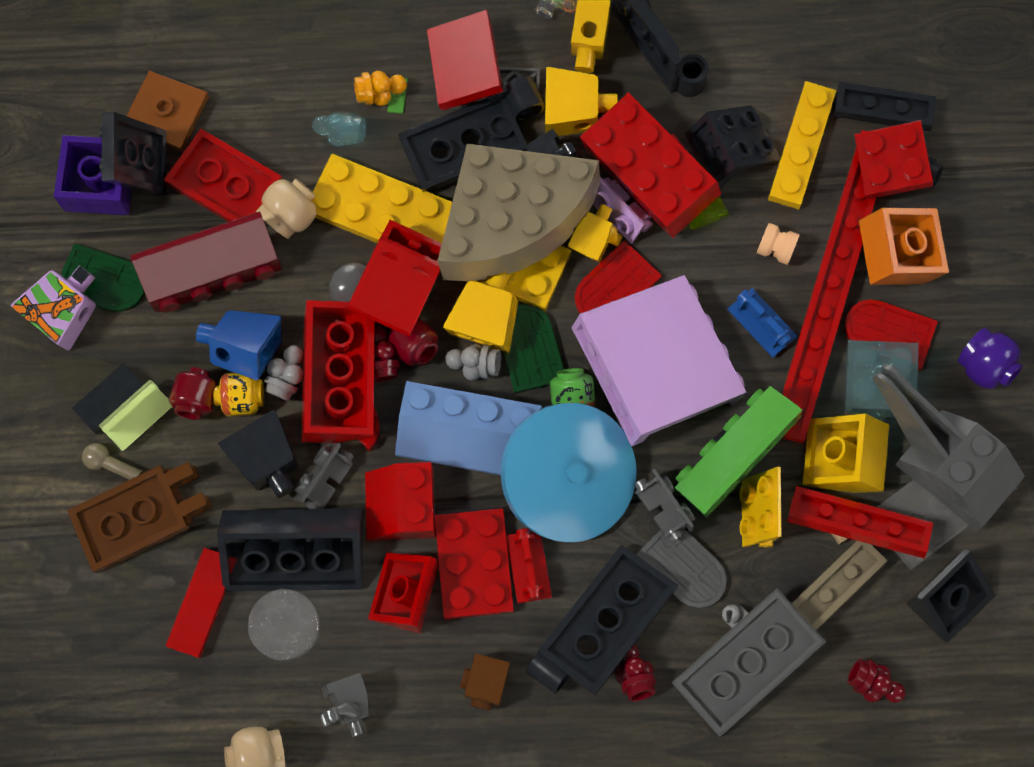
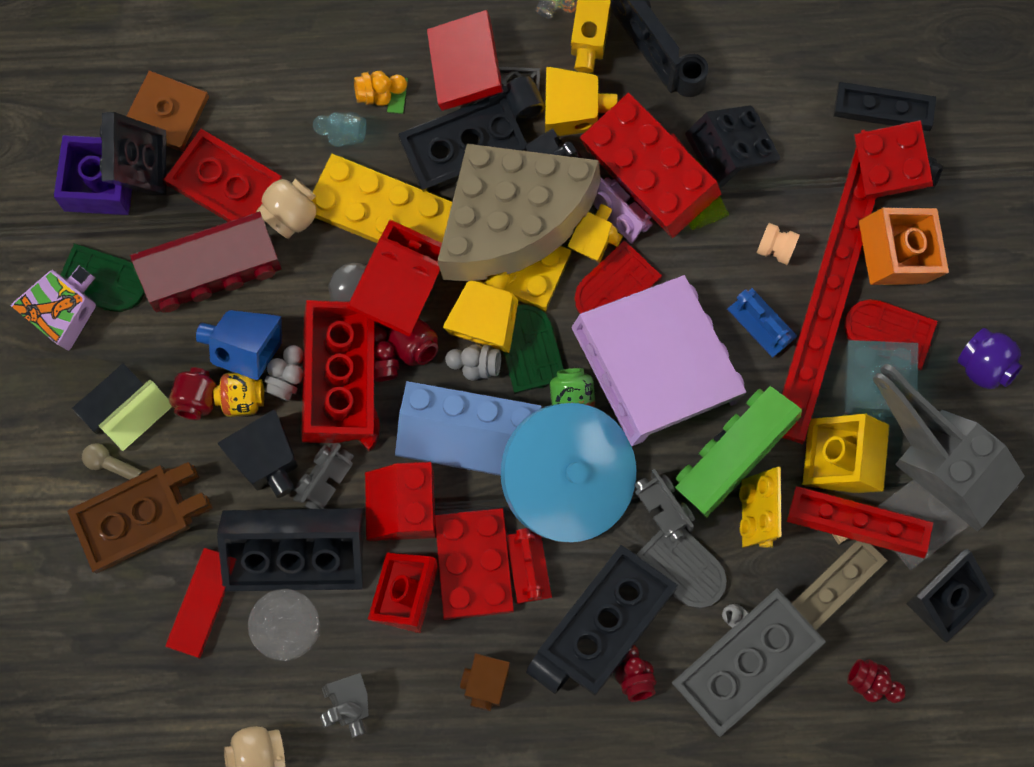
(802, 145): yellow plate -> none

